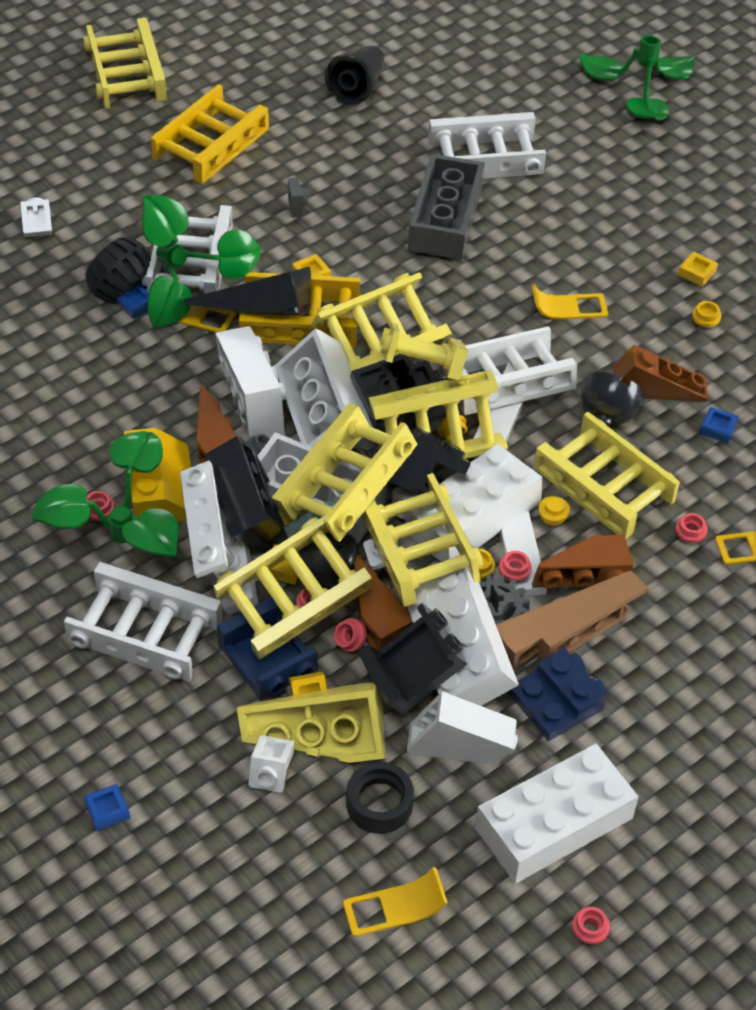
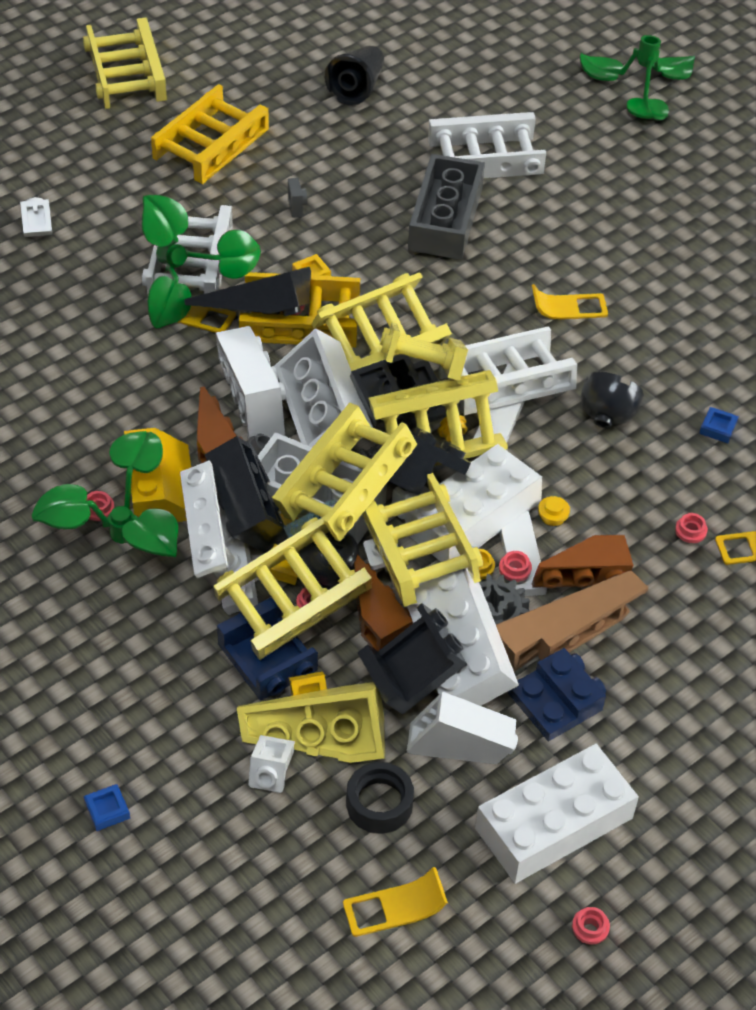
(118, 269): black wheel -> none
(134, 302): blue tile -> none
(141, 593): white fence -> none
(343, 634): coral plate -> none
(600, 499): light yellow fence -> none
(660, 377): dark orange slope -> none
(697, 269): yellow plate -> none
(706, 314): yellow plate -> none

